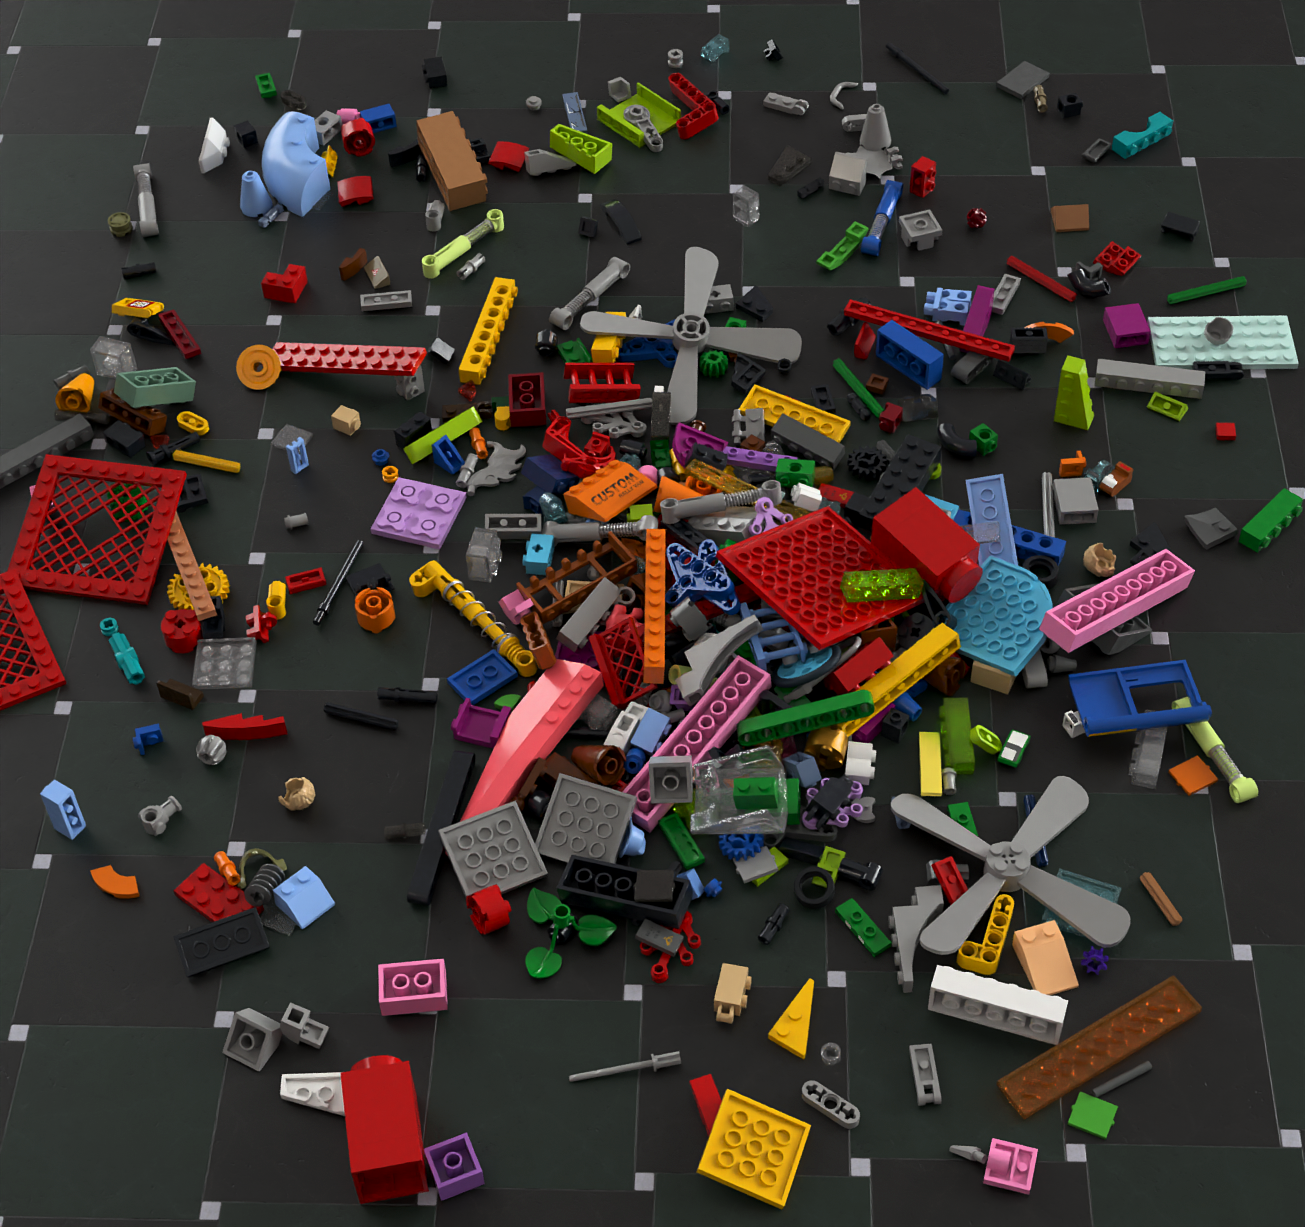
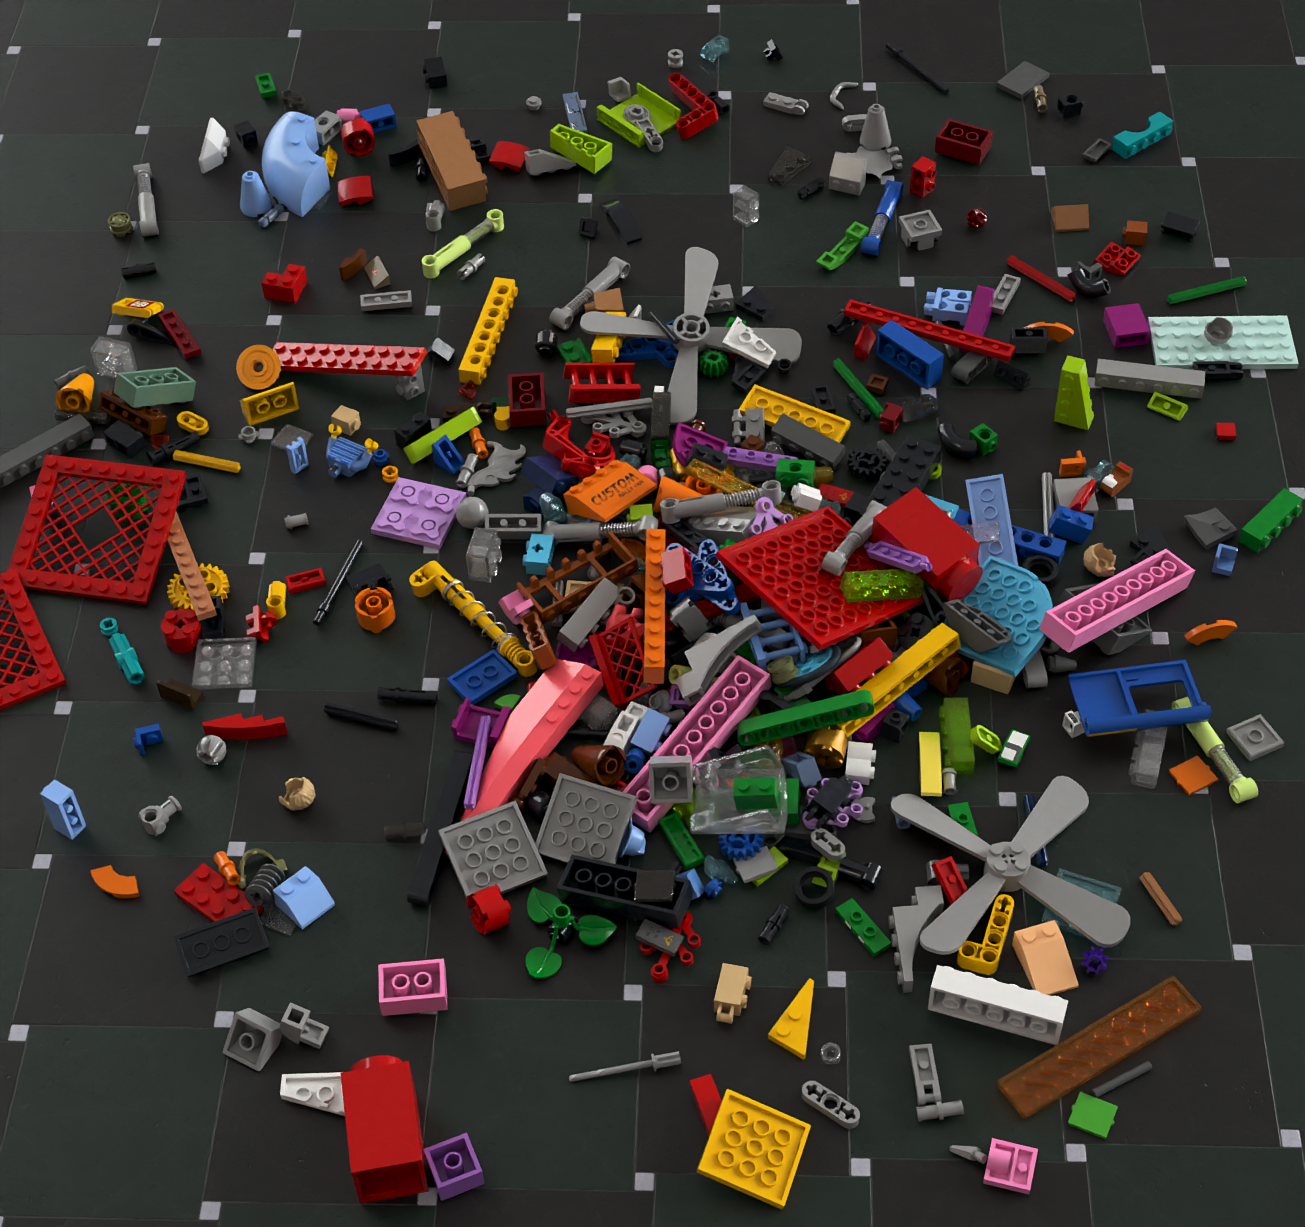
(248, 434): none -> light grey plate
(270, 404): none -> yellow slope
(347, 456): none -> medium blue torso
(471, 512): none -> light grey piece
(477, 762): none -> medium lavender axle
(606, 302): none -> medium nougat torso
(664, 327): none -> black bar
(677, 570): none -> brick
(719, 869): none -> clear light blue animal
(745, 343): none -> white wing
(782, 669): none -> olive wheel
(830, 843): none -> light grey beam
(836, 561): none -> light grey piece
(897, 557): none -> medium lavender plate
(939, 1110): none -> light grey pin
(963, 141): none -> dark red brick
(975, 626): none -> dark grey wedge
(1070, 524): none -> blue brick
(1083, 496): none -> red slope
(1135, 233): none -> dark orange brick
(1205, 632): none -> orange tile
(1224, 559): none -> medium blue panel
(1255, 737): none -> light grey tile

